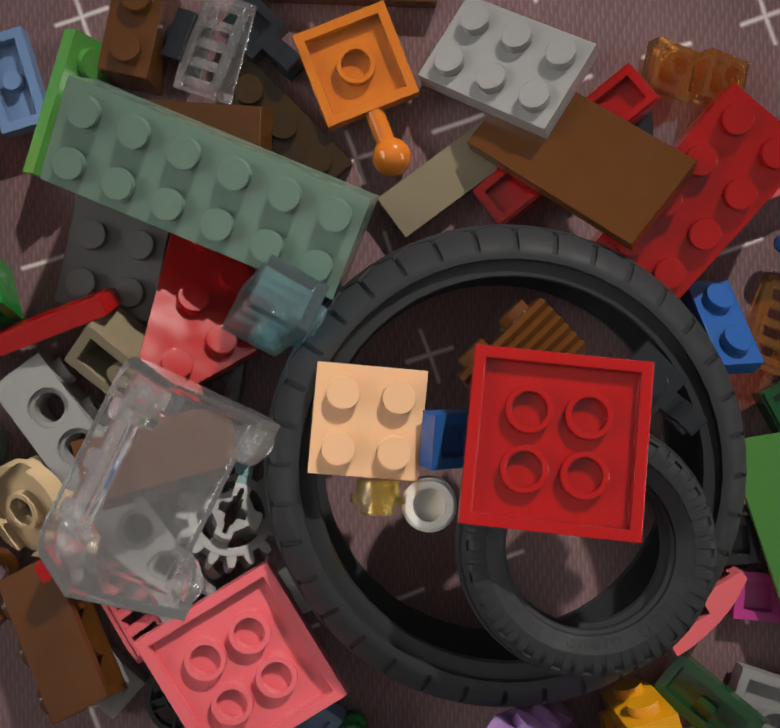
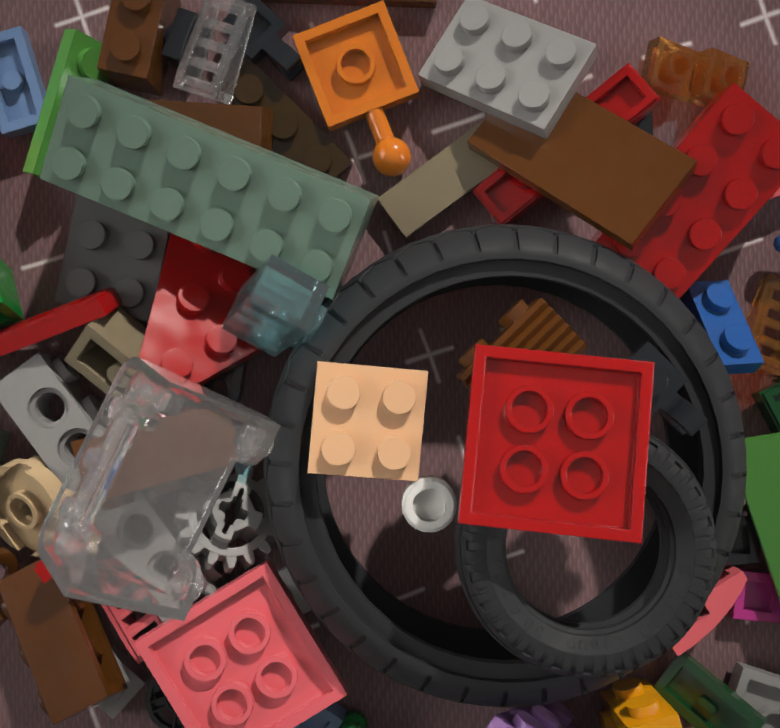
(378, 496): clear yellow plate -> none
(443, 438): blue plate -> none

